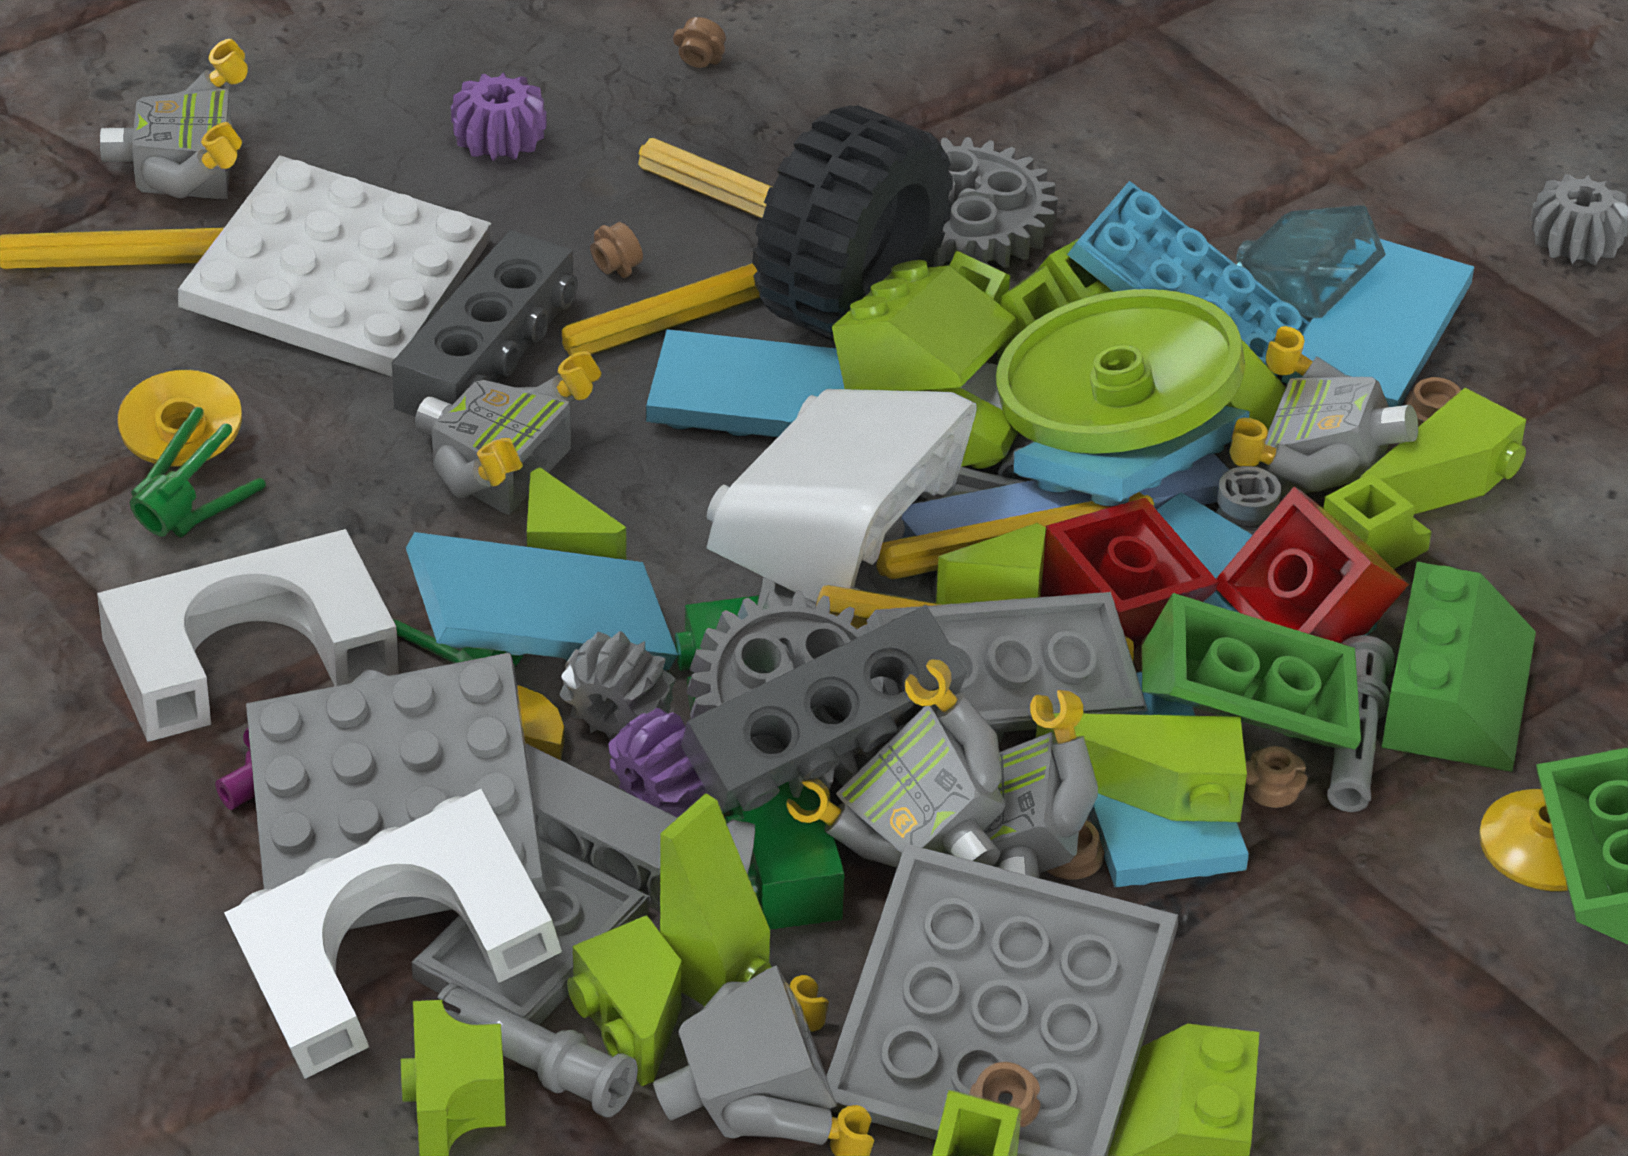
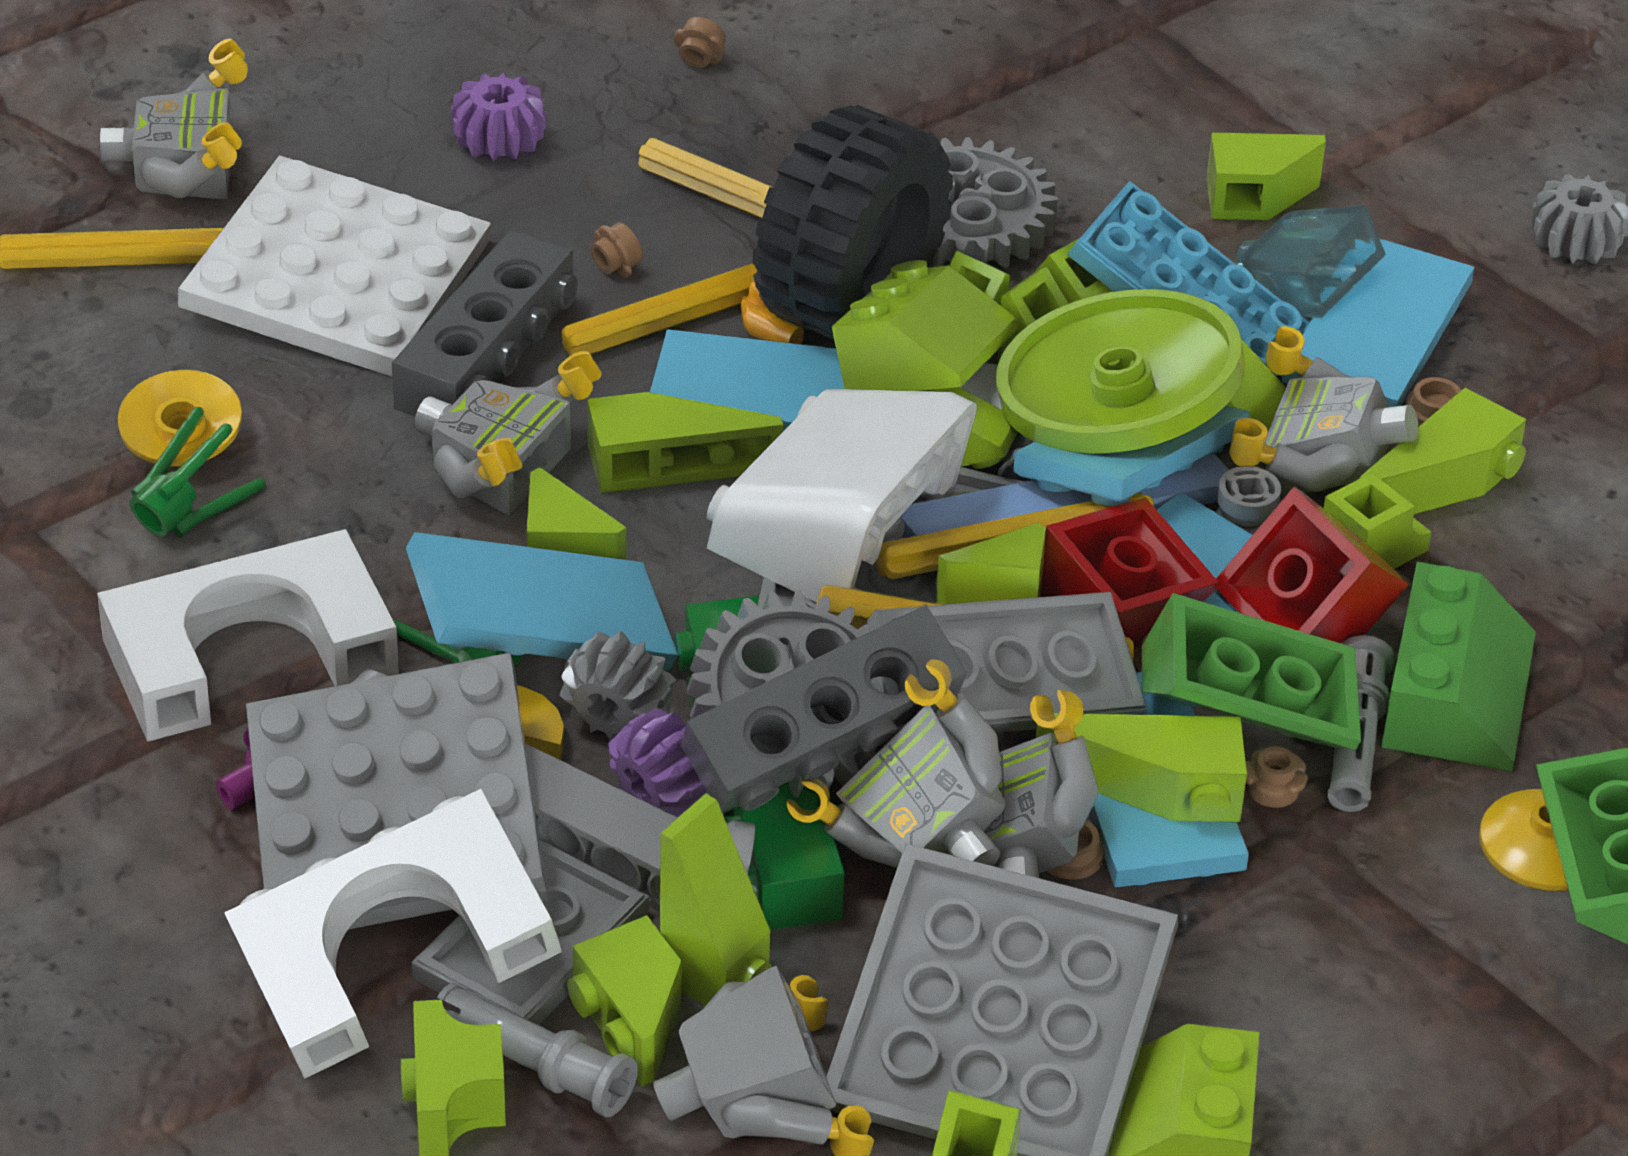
(672, 440): none -> lime slope
(765, 325): none -> light orange arm
(1010, 1079): medium nougat plate -> none
(1261, 173): none -> lime slope

